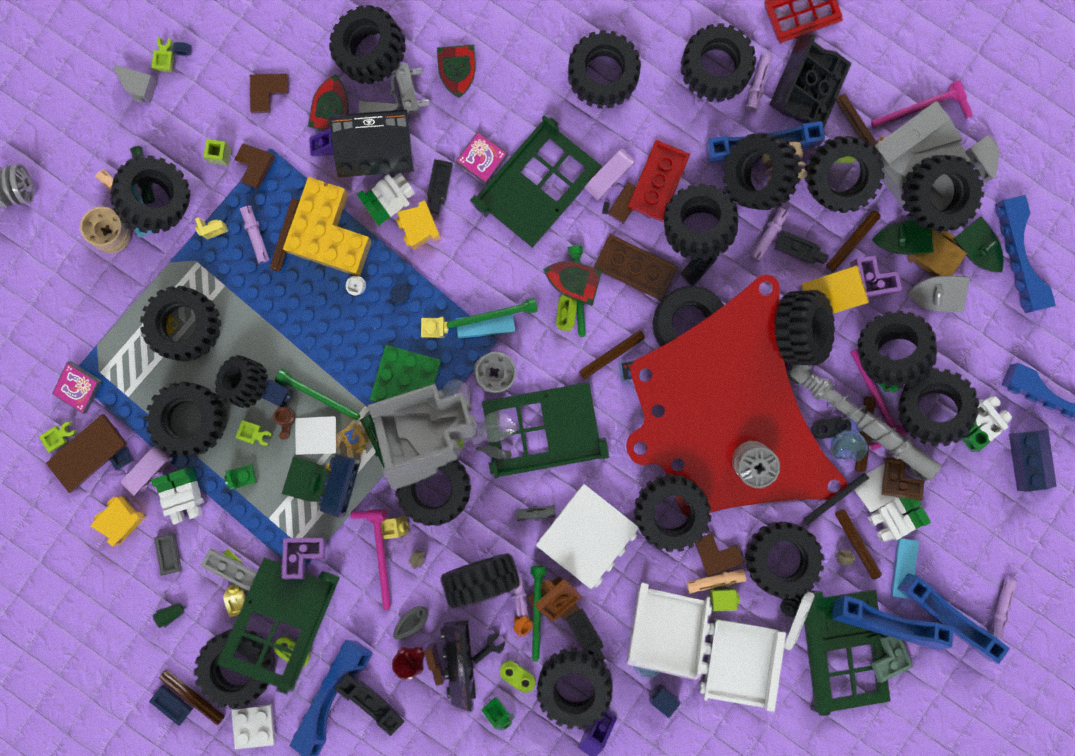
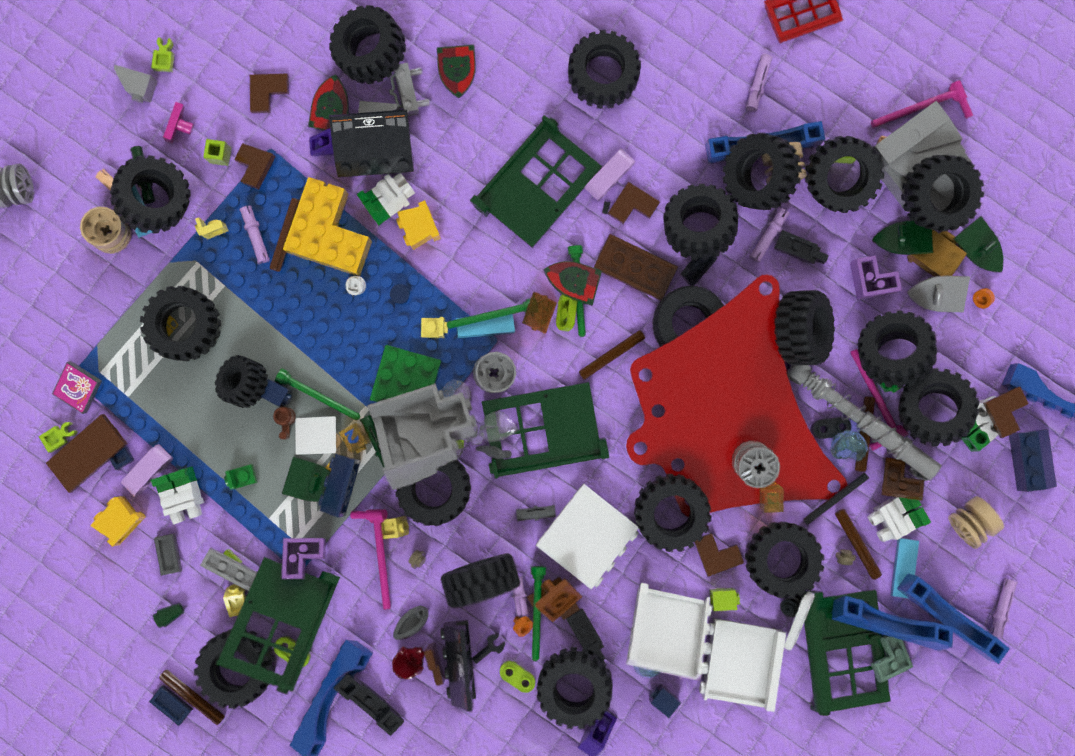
(161, 412): black tyre -> none
(175, 123): none -> dark pink tile
(182, 49): dark blue tile -> none
(251, 433): lime plate -> none
(253, 726): white plate -> none
(439, 184): black hinge -> none
(481, 158): tile -> none
(498, 714): green bracket -> none
(539, 312): none -> clear orange piece
(625, 370): slope -> none
(658, 180): red tile -> none
(721, 39): black tyre -> none
(724, 579): light nougat pin -> none
(772, 498): none -> clear yellow brick
(810, 82): black piece -> none
(842, 288): yellow tile -> none
(853, 241): reddish brown axle -> none
(855, 120): reddish brown axle -> none
(871, 490): white sticker -> none
(976, 522): none -> tan wheel
(983, 298): none -> orange tile
(985, 157): light grey slope -> none
(1001, 409): none -> reddish brown tile
(1013, 218): blue arch -> none

